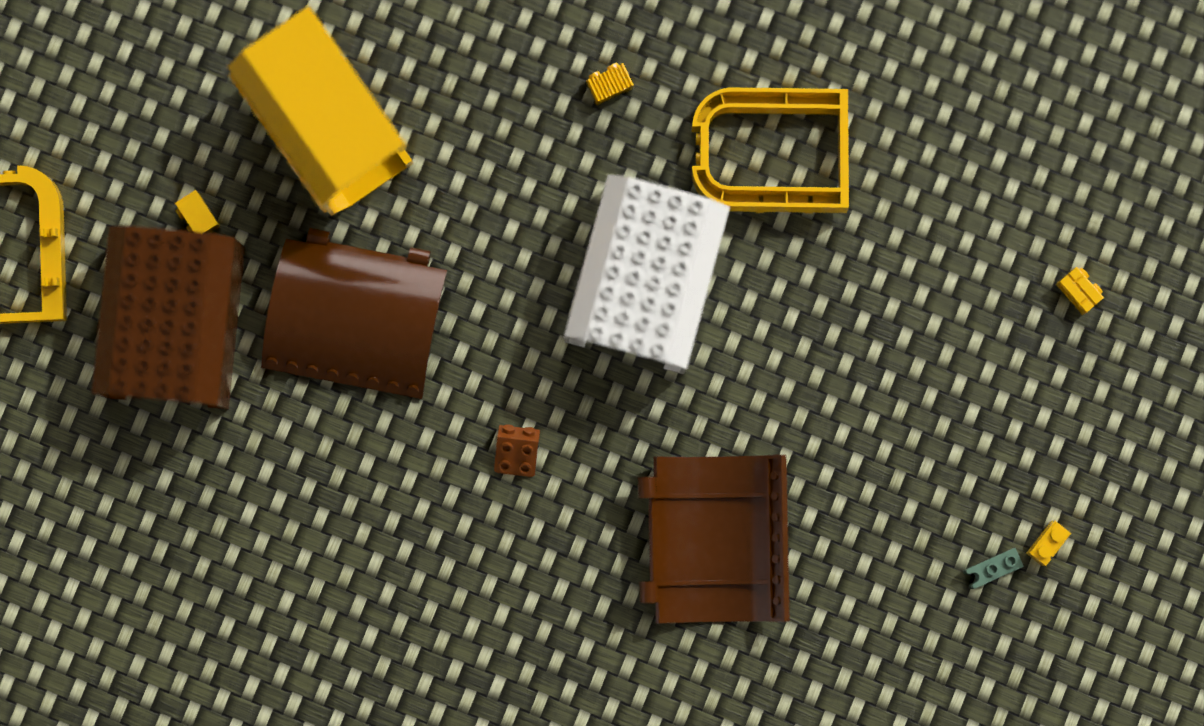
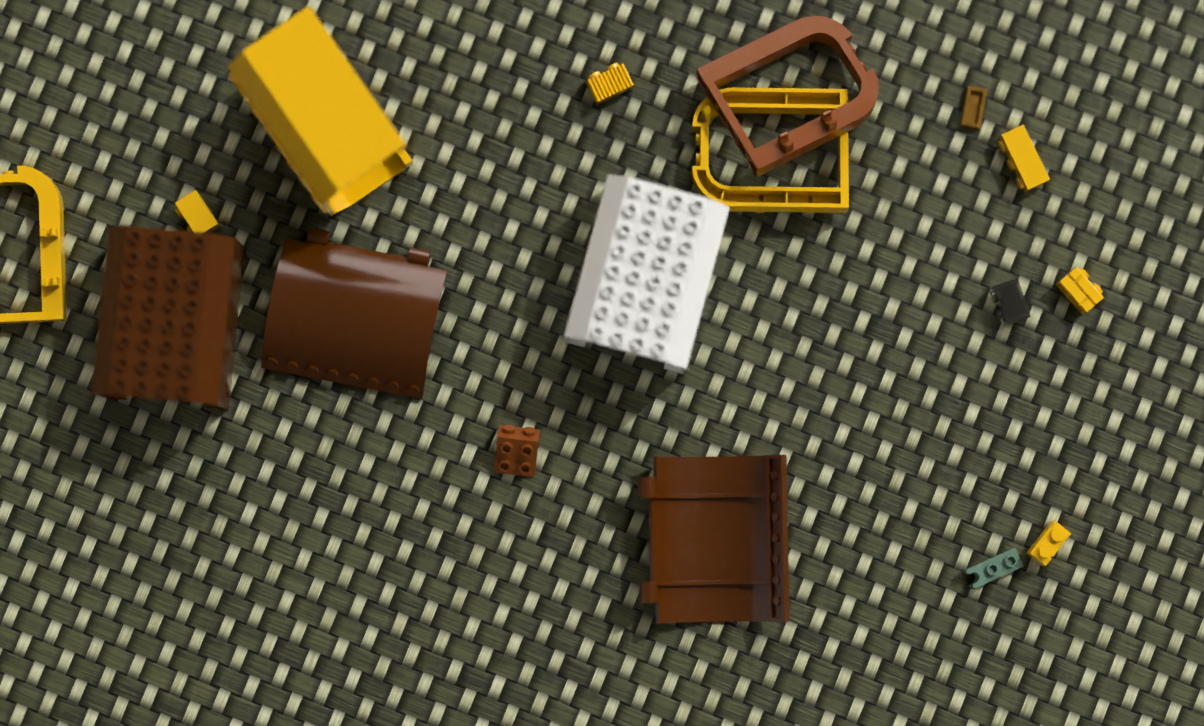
(769, 48): none -> dark orange door
(973, 107): none -> pearl gold tile
(1010, 302): none -> clear smoke piece
(1023, 158): none -> yellow brick

